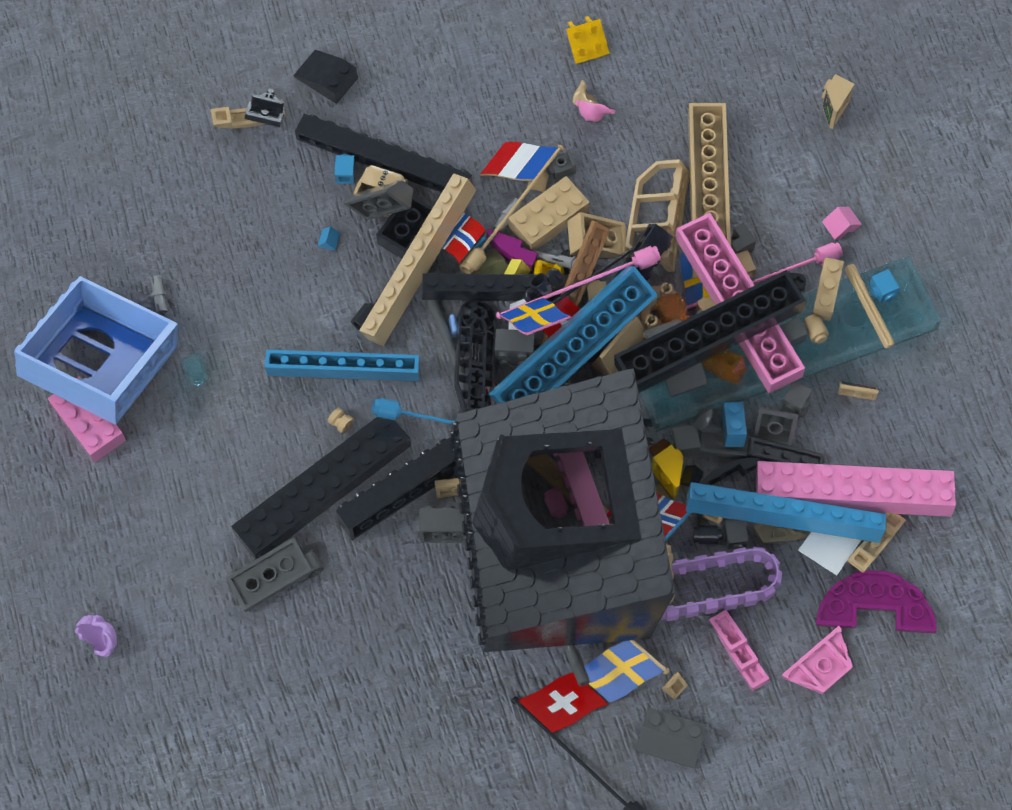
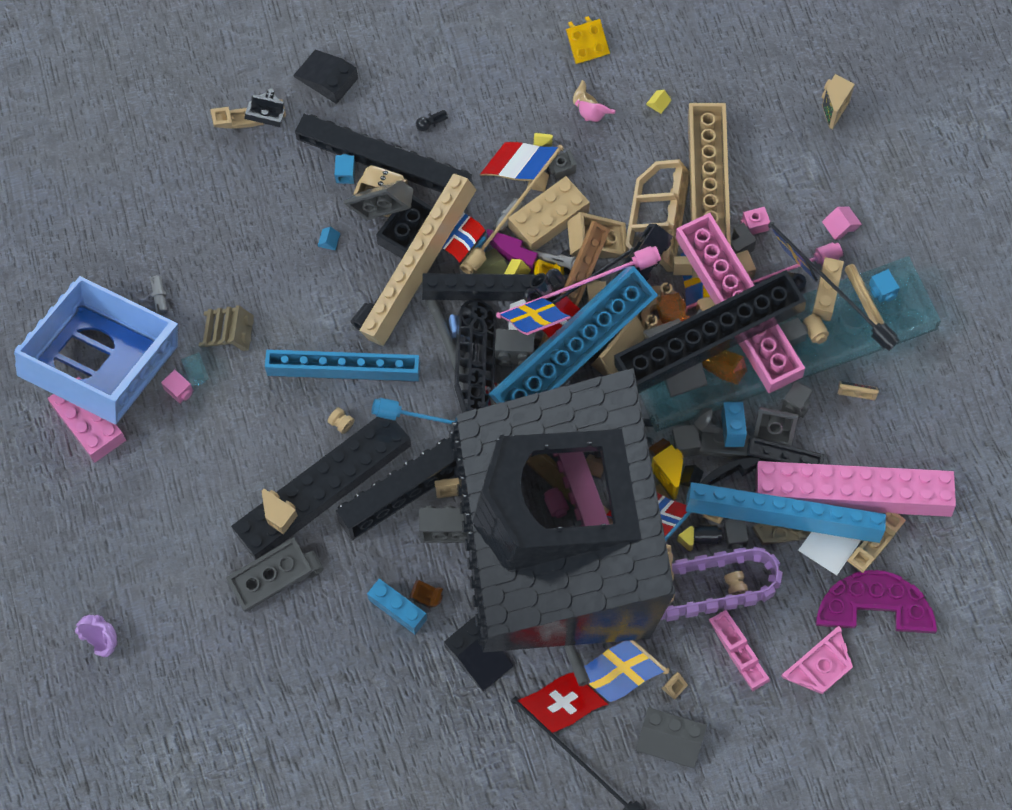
(177, 386): none -> bright pink brick
(235, 331): none -> dark tan plate
(277, 512): none -> tan slope
(397, 606): none -> dark azure brick
(424, 123): none -> black axle
(426, 594): none -> reddish brown bracket
(481, 666): none -> black slope
(543, 140): none -> light yellow slope
(595, 465): none -> tan slope
(659, 101): none -> light yellow slope
(681, 266): none -> tan slope
(686, 538): none -> light yellow slope
(736, 583): none -> tan wheel
(756, 220): none -> bright pink brick
(881, 333): none -> black flag

